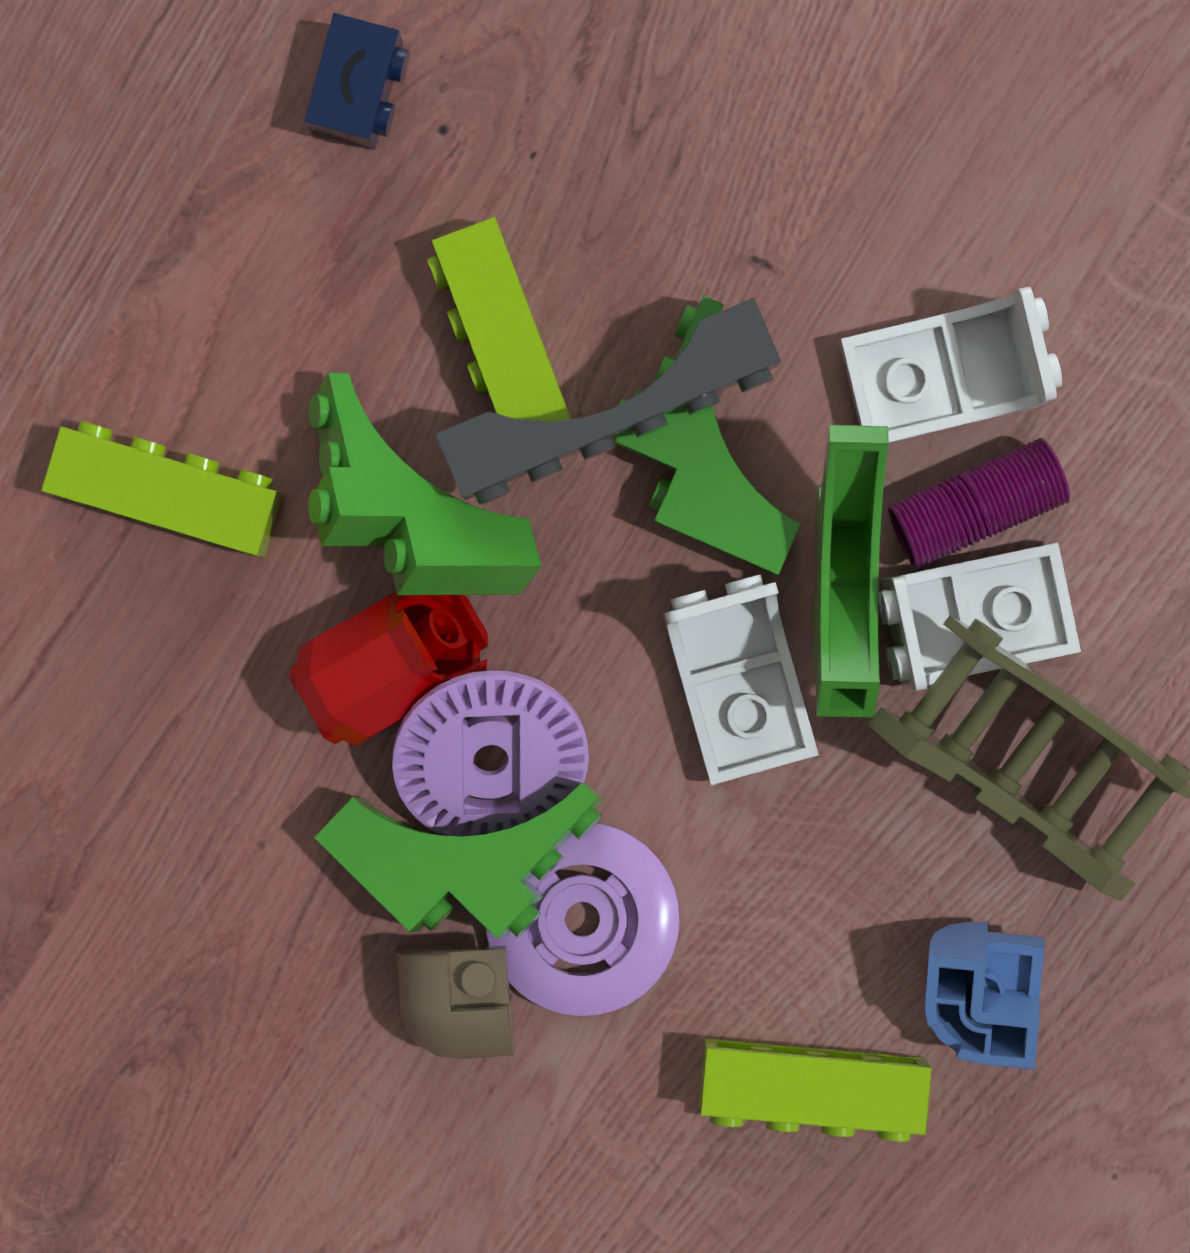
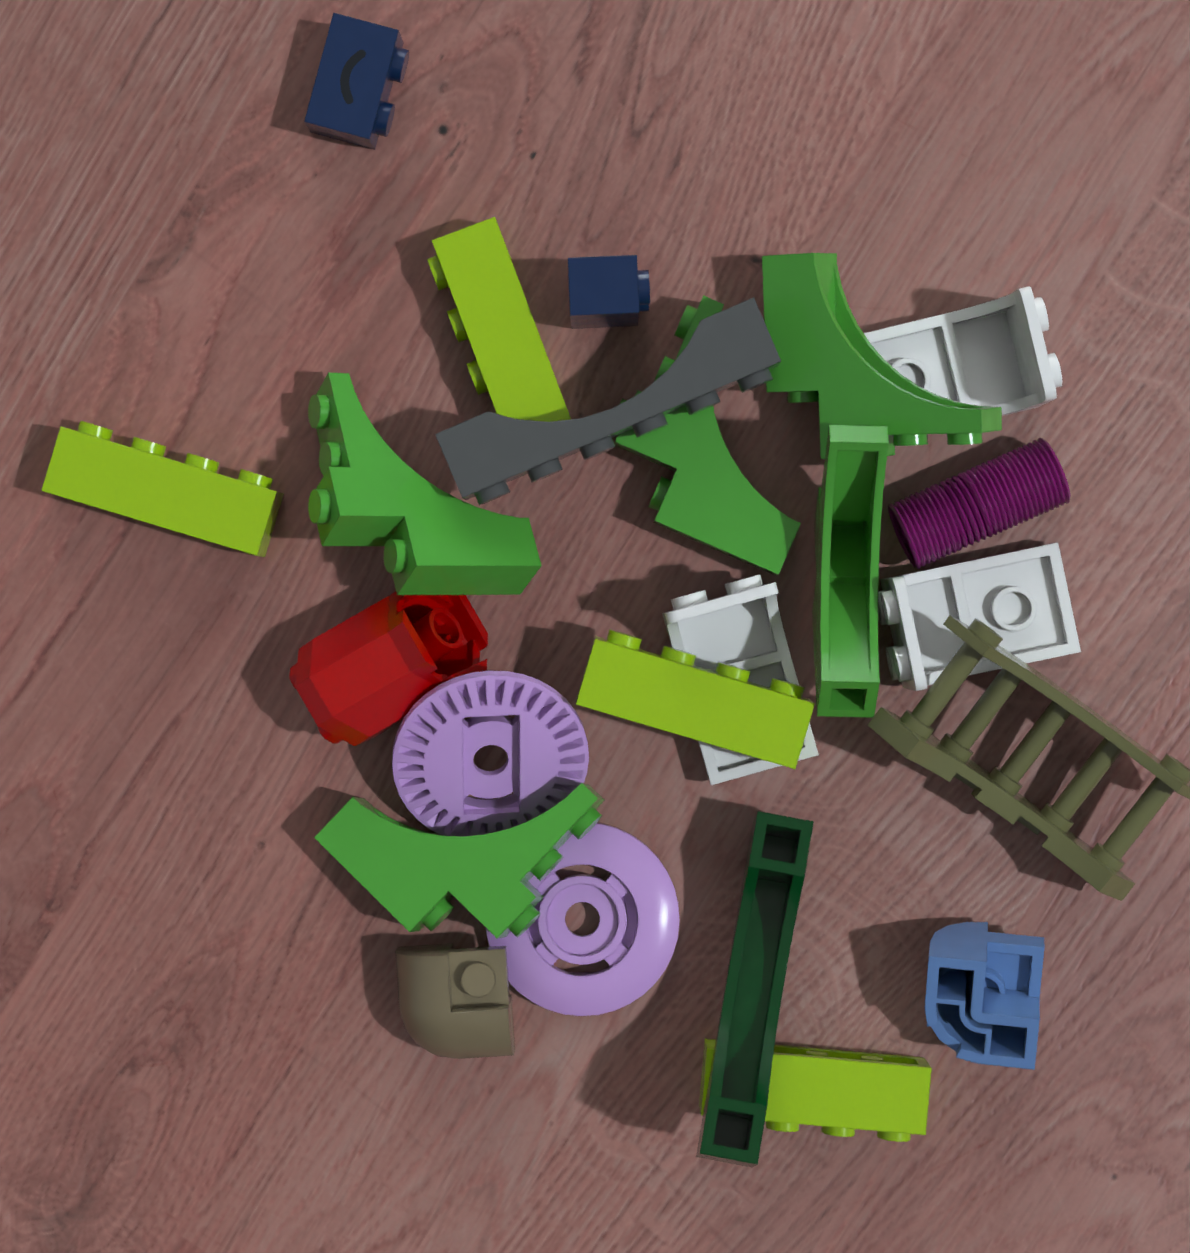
(607, 291): none -> dark blue brick
(695, 701): none -> lime brick
(754, 990): none -> dark green arch
(834, 363): none -> bright green arch

